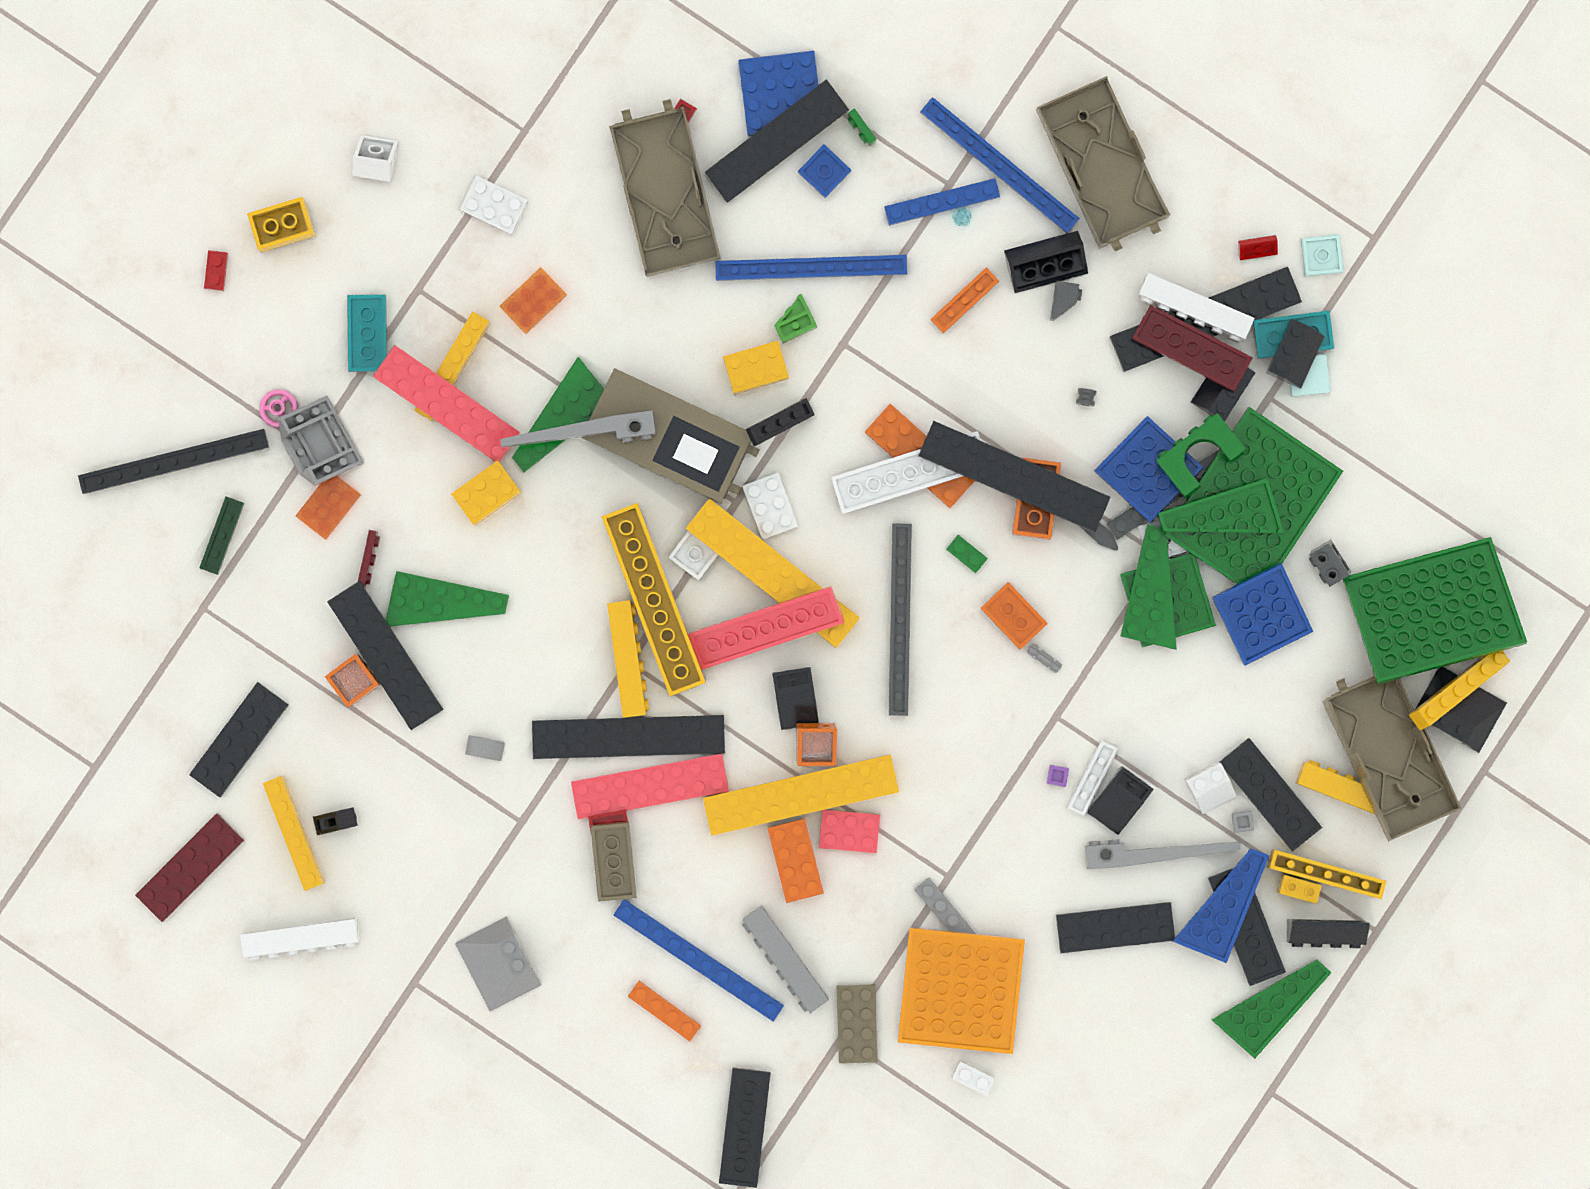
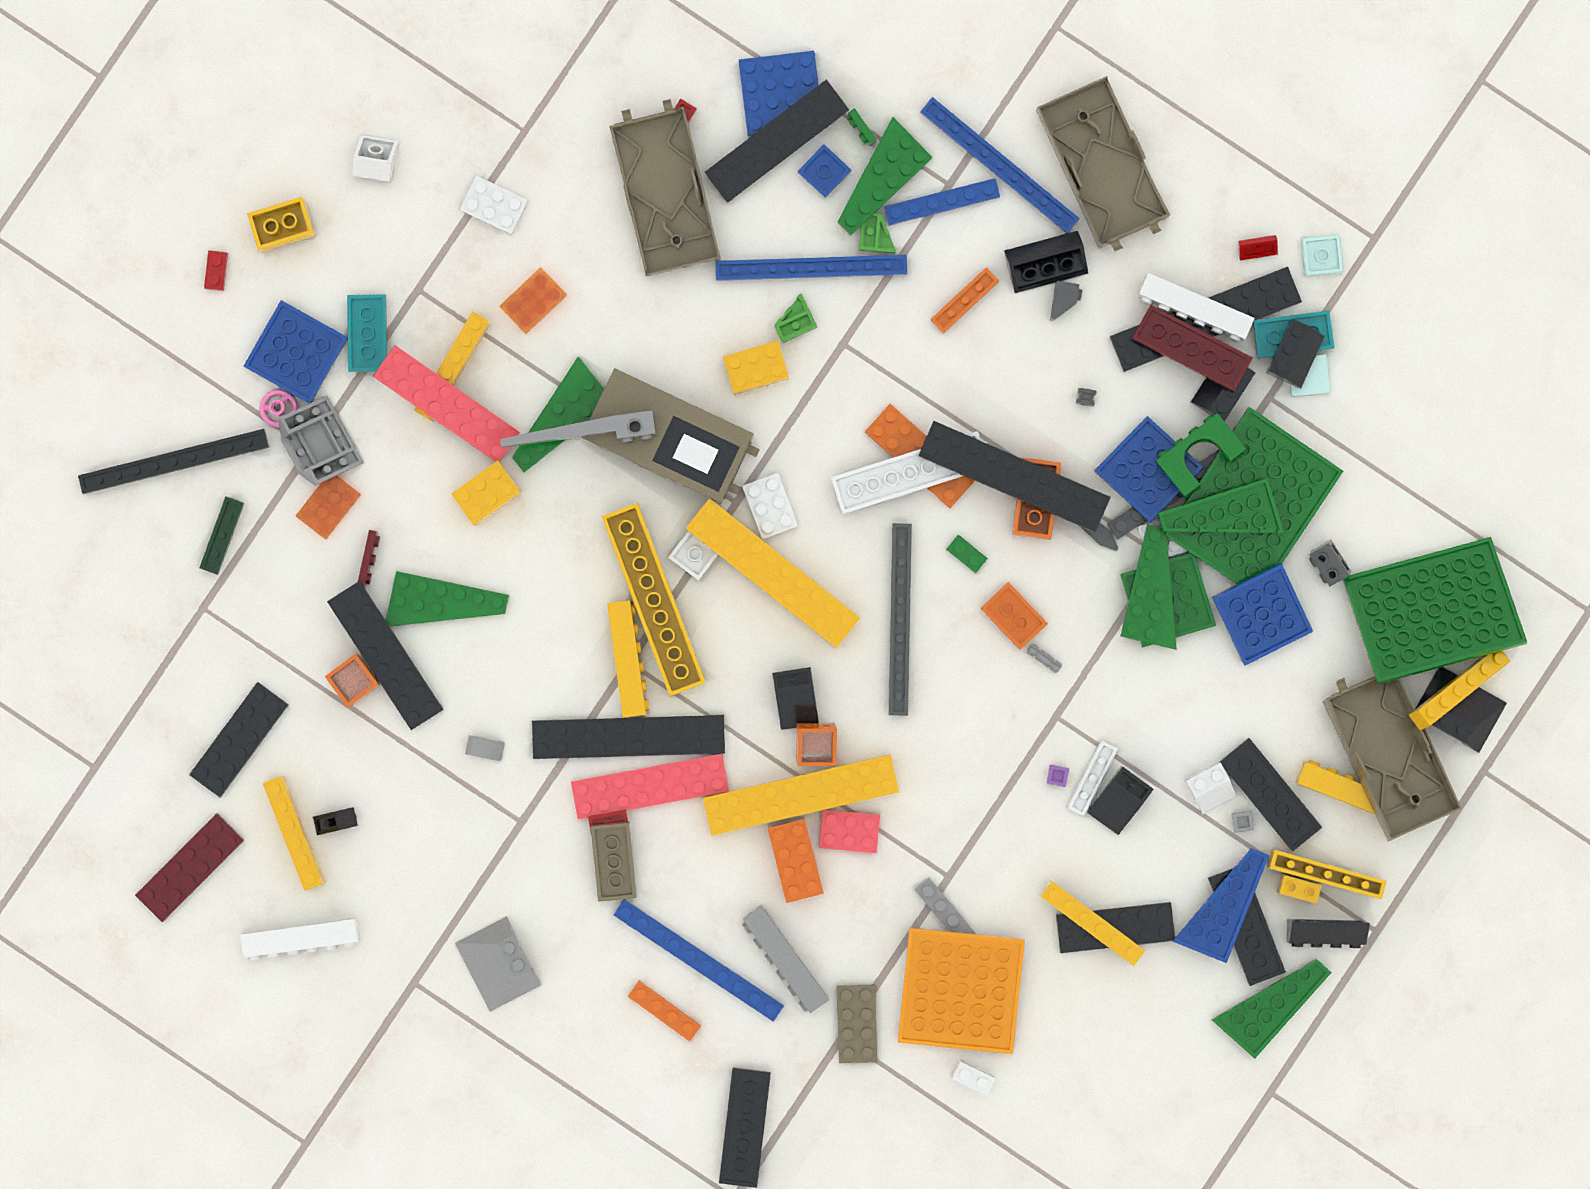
(295, 352): none -> blue plate
(766, 627): coral plate -> none
(780, 422): black plate -> none
(875, 236): none -> bright green wing
(889, 169): none -> green wing
(956, 216): clear light blue plate -> none
(1092, 923): none -> yellow brick
(1120, 857): light grey piece -> none

